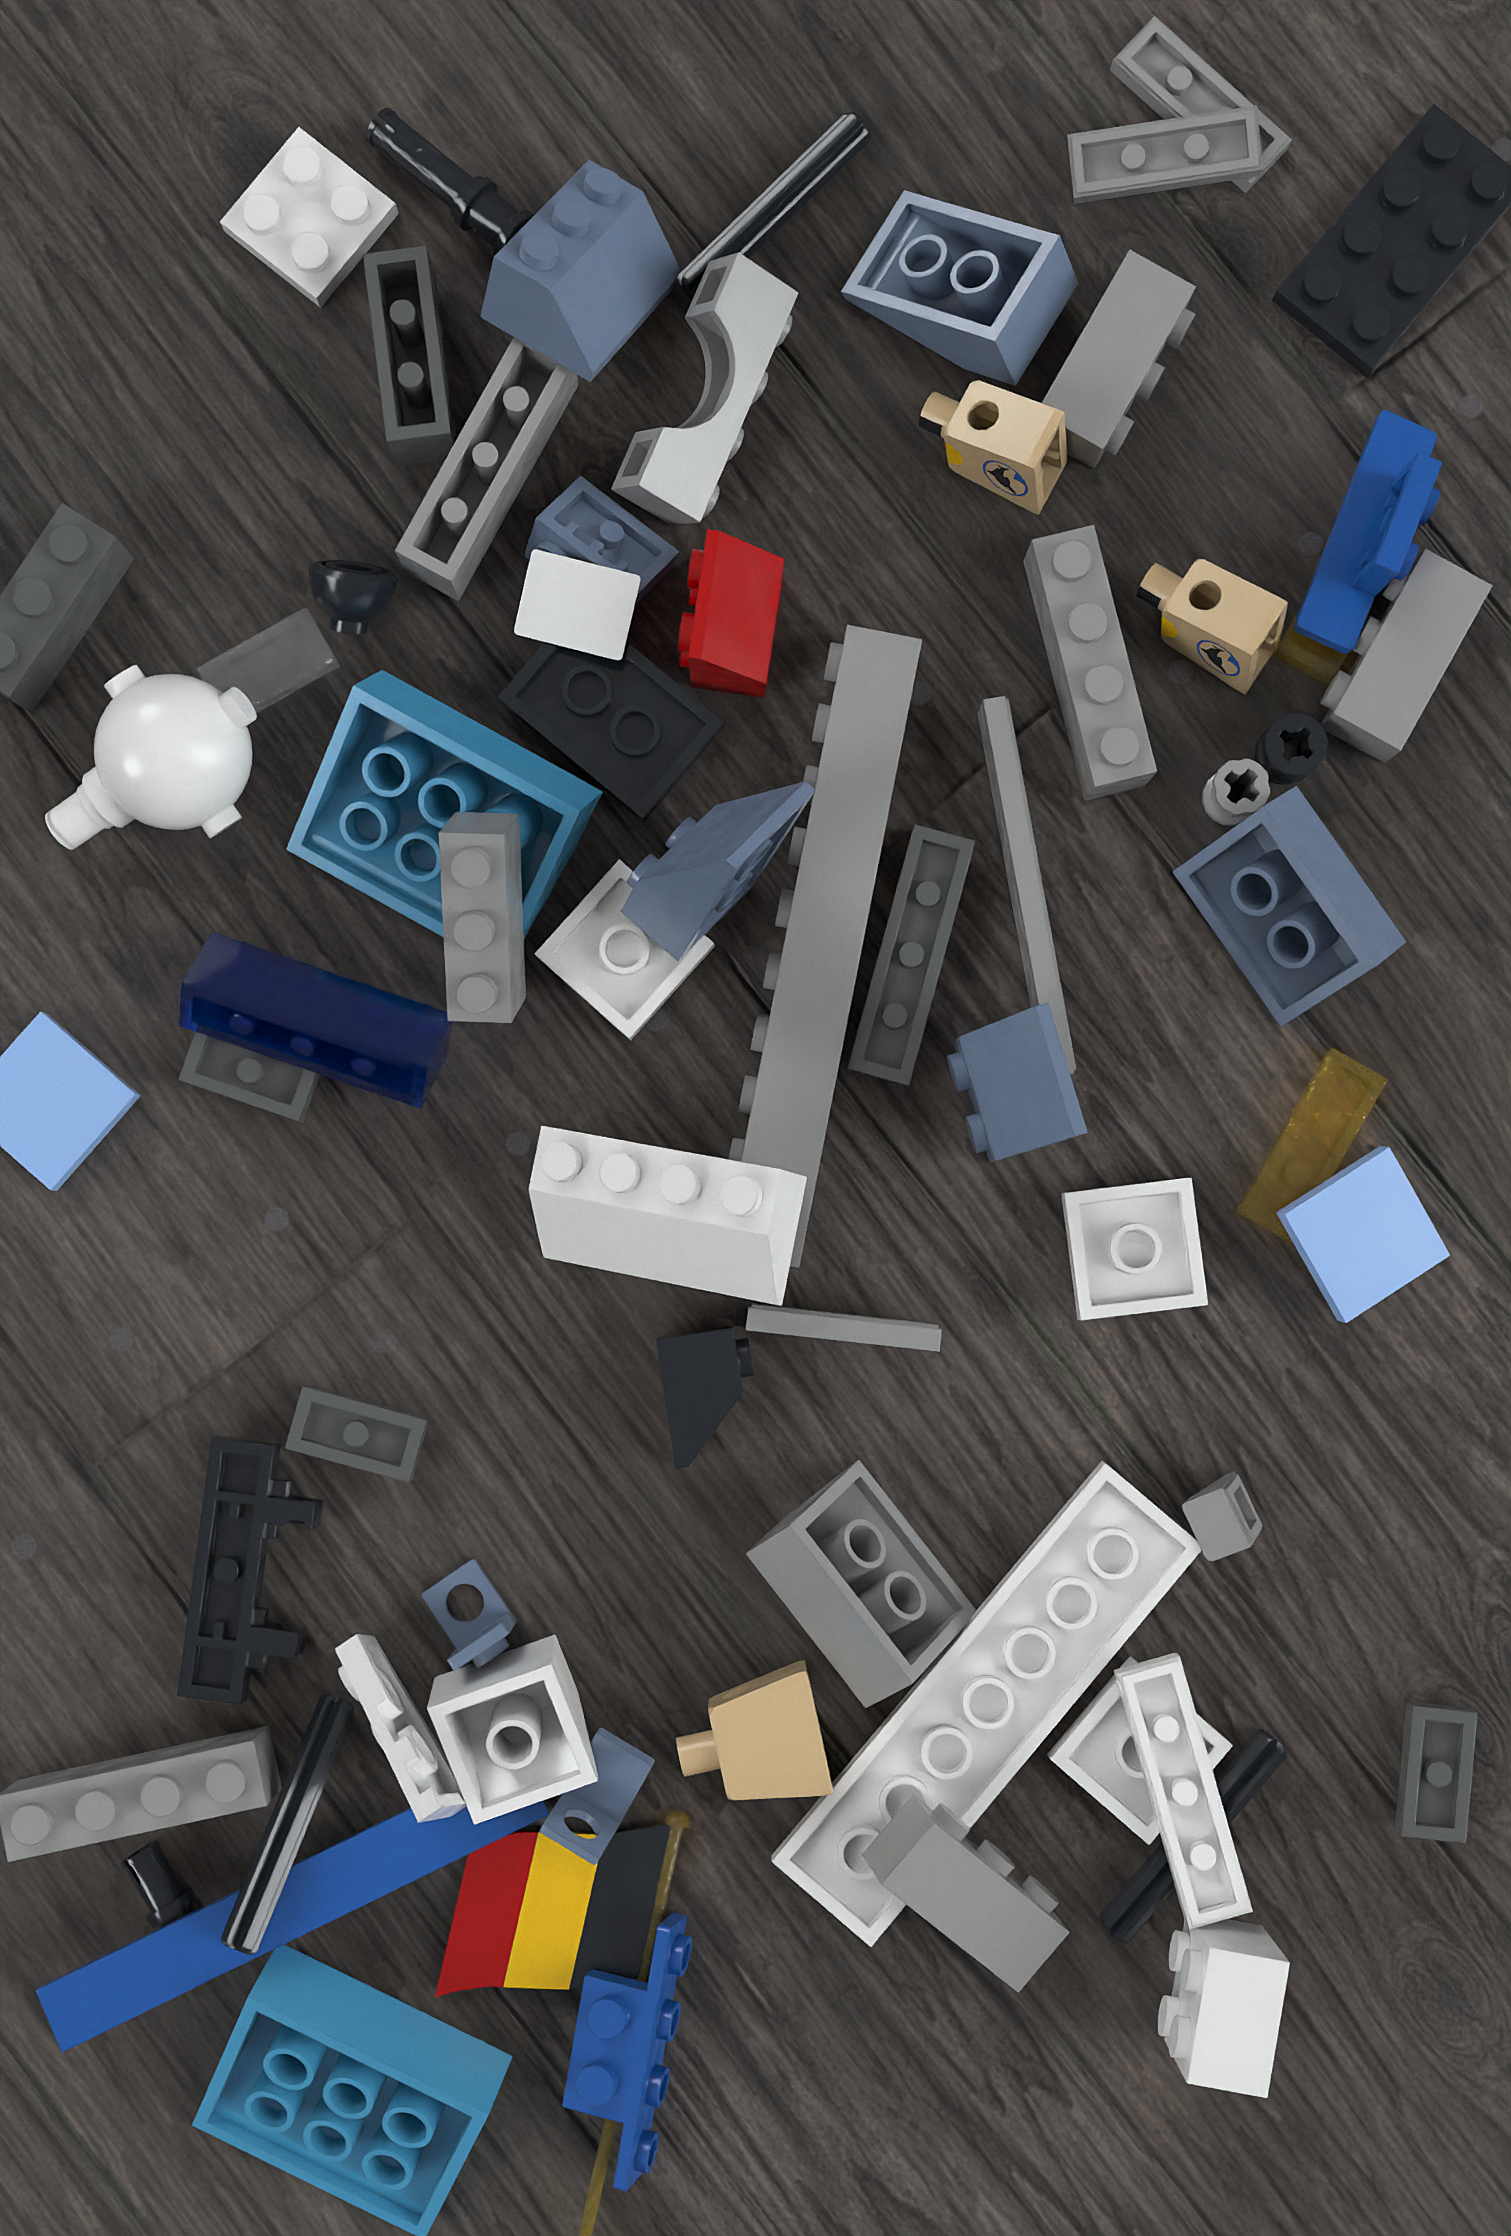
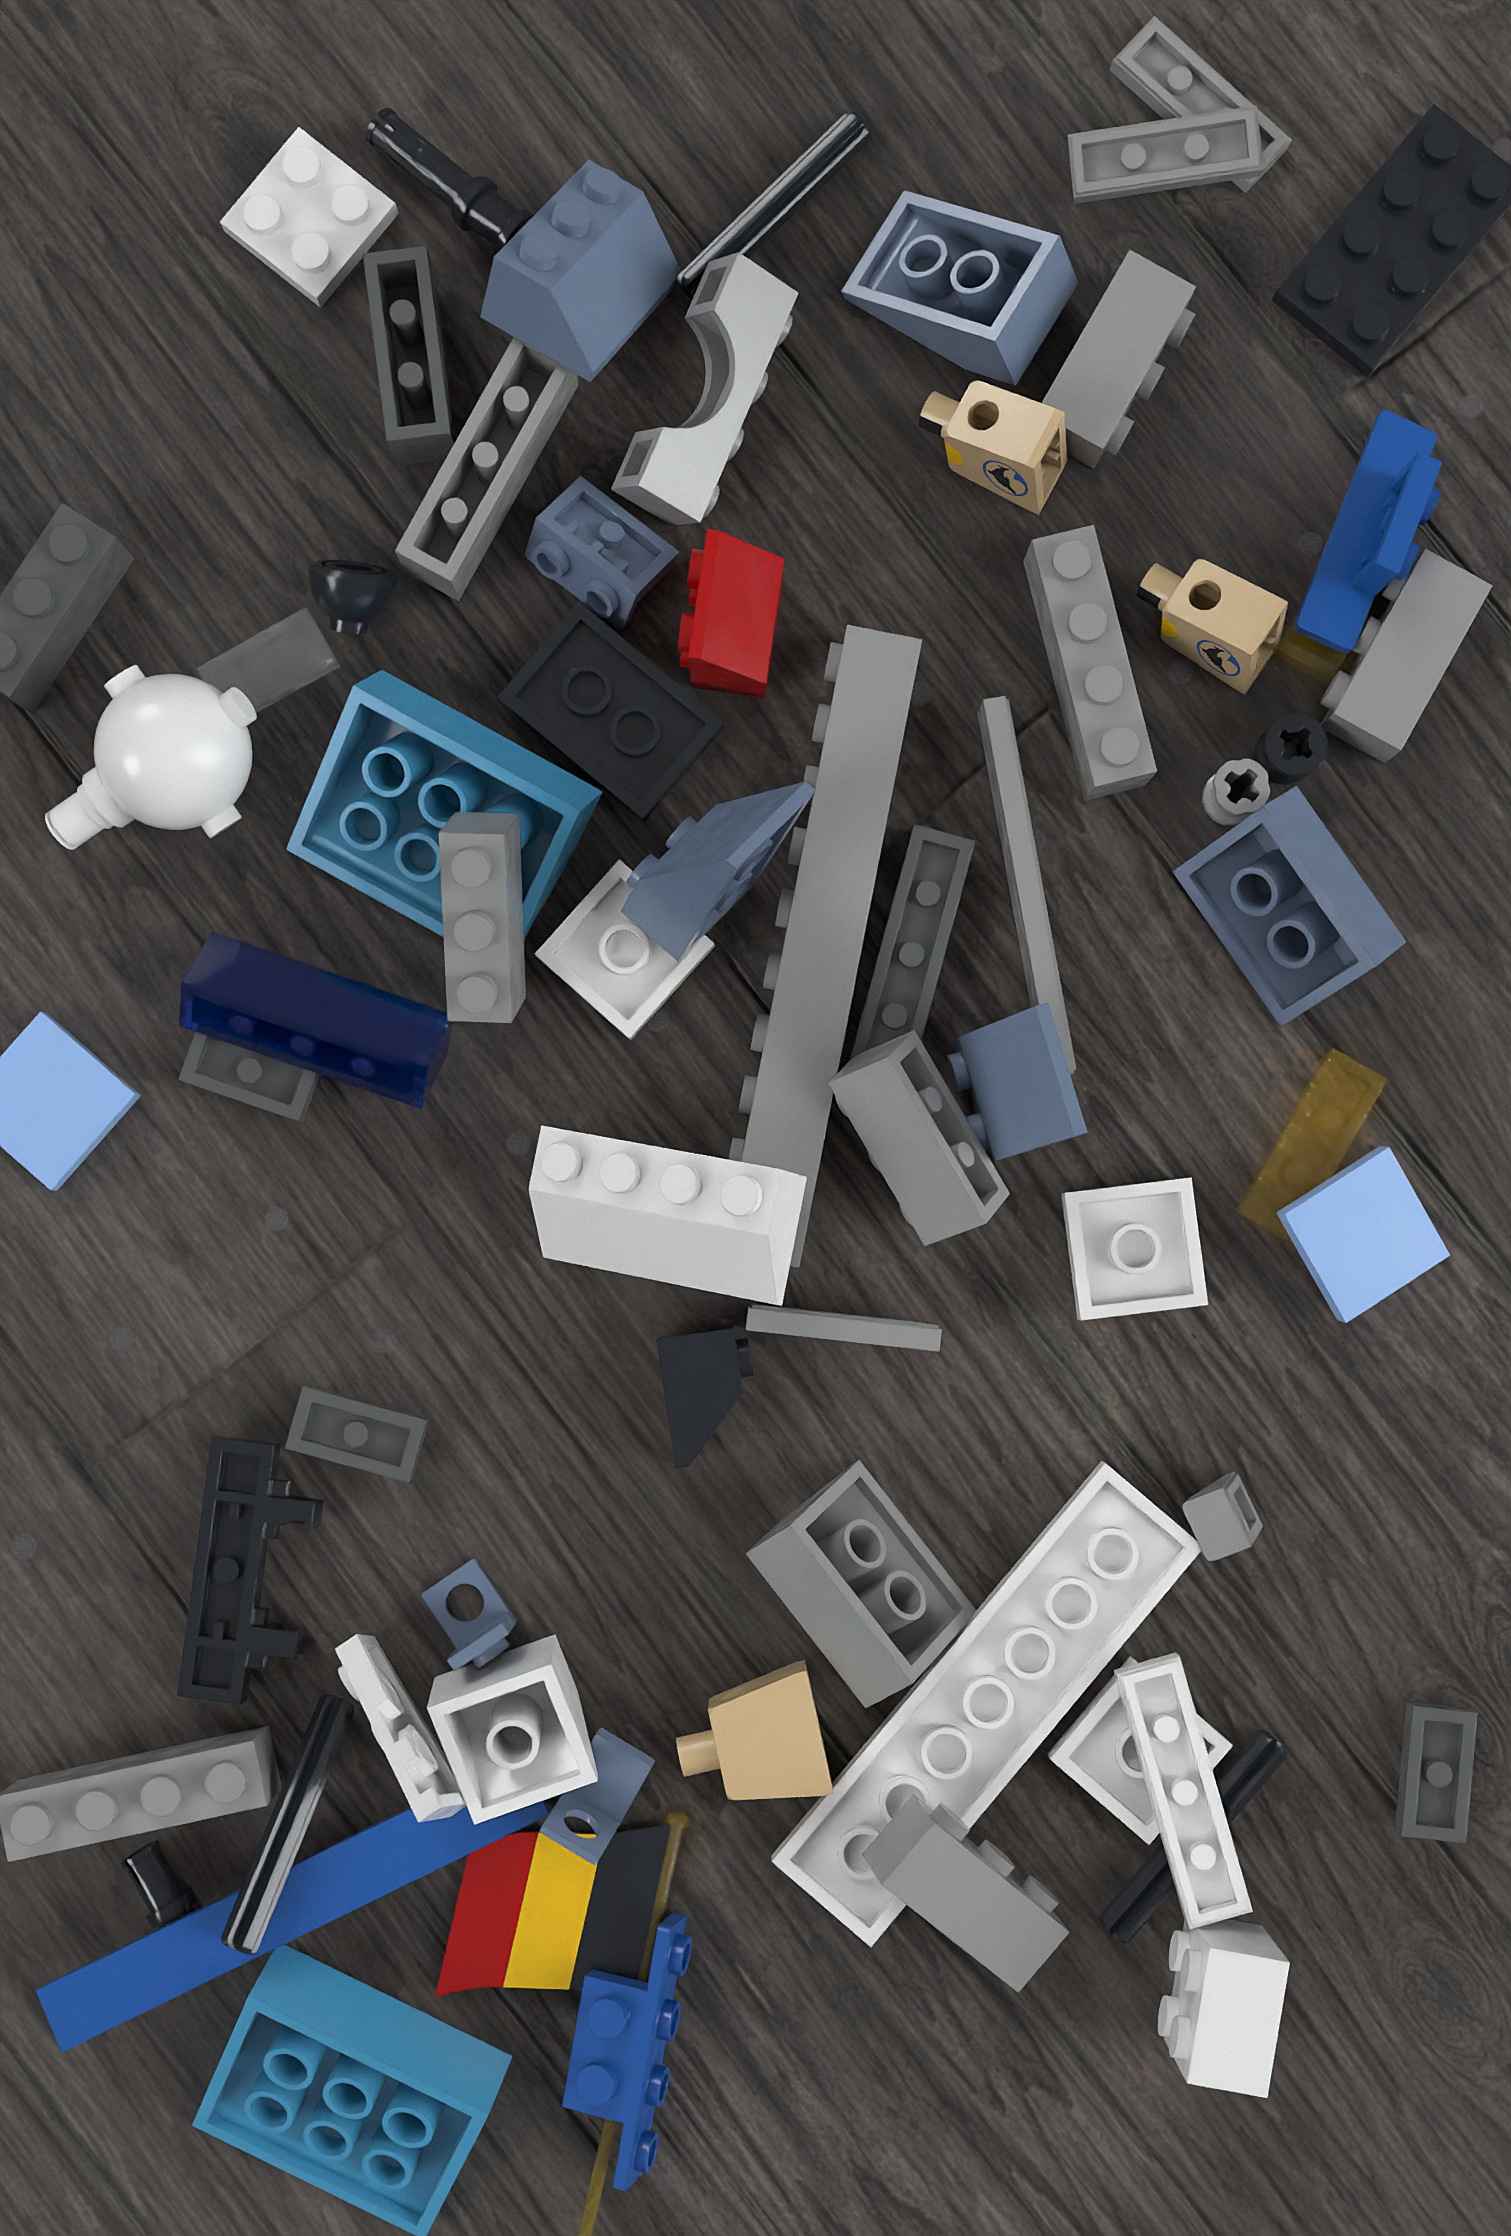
(577, 604): white sticker -> none
(919, 1138): none -> light grey brick

